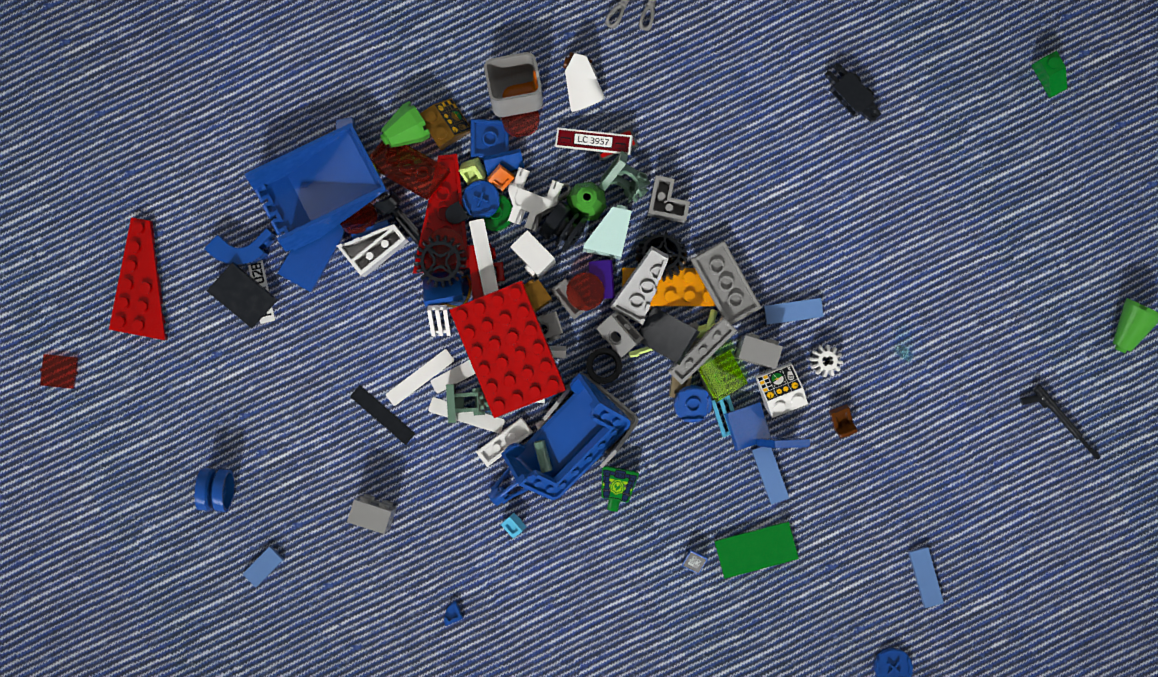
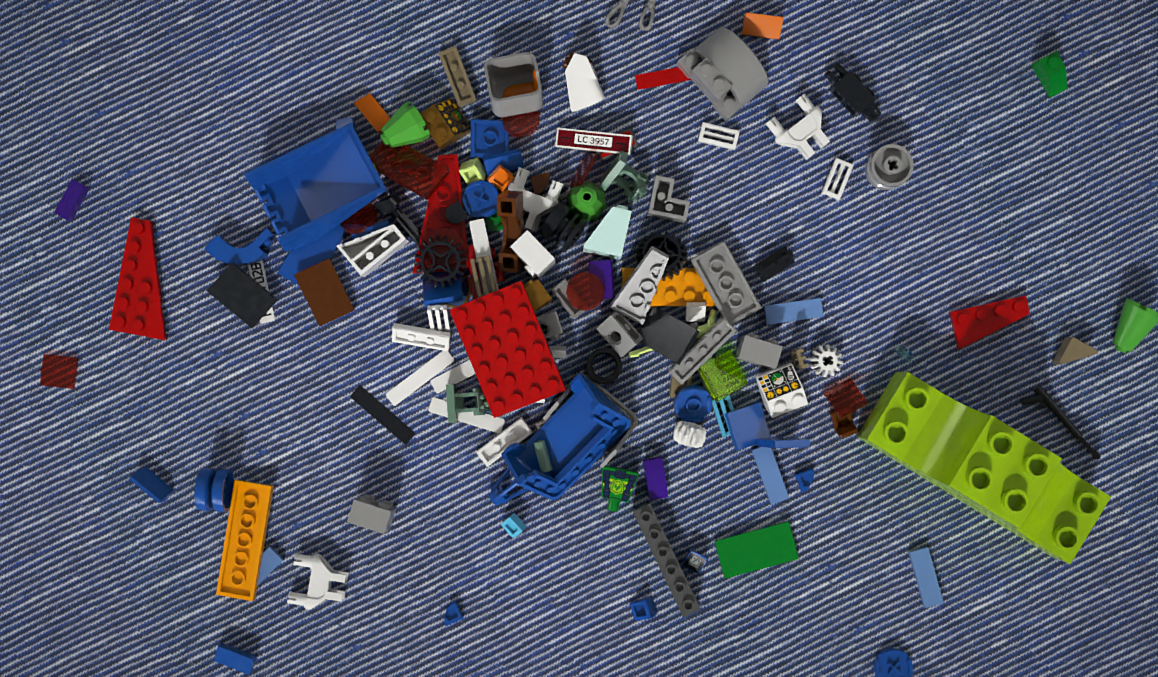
(71, 200): none -> dark purple slope
(152, 485): none -> blue slope
(235, 658): none -> blue slope
(244, 540): none -> light orange plate
(320, 582): none -> white connector
(324, 292): none -> reddish brown tile
(373, 112): none -> orange slope
(421, 337): none -> white tile
(457, 76): none -> dark tan plate
(476, 278): none -> dark tan tile
(512, 216): none -> reddish brown arch
(540, 182): none -> reddish brown tile
(584, 169): none -> clear red piece
(643, 608): none -> blue slope
(655, 478): none -> dark purple slope
(660, 78): none -> red sticker
(666, 559): none -> dark grey brick
(689, 434): none -> white gear
(695, 311): none -> white tile
(717, 143): none -> white tile
(725, 67): none -> light grey piece
(762, 25): none -> orange slope
(774, 264): none -> black hinge
(799, 358): none -> dark tan tile
(804, 479): none -> blue tile
(806, 128): none -> white connector
(831, 194): none -> white tile
(845, 398): none -> clear red piece
(878, 165): none -> light grey wheel
(981, 320): none -> red wing
(984, 465): none -> lime brick
(1072, 350): none -> dark tan slope

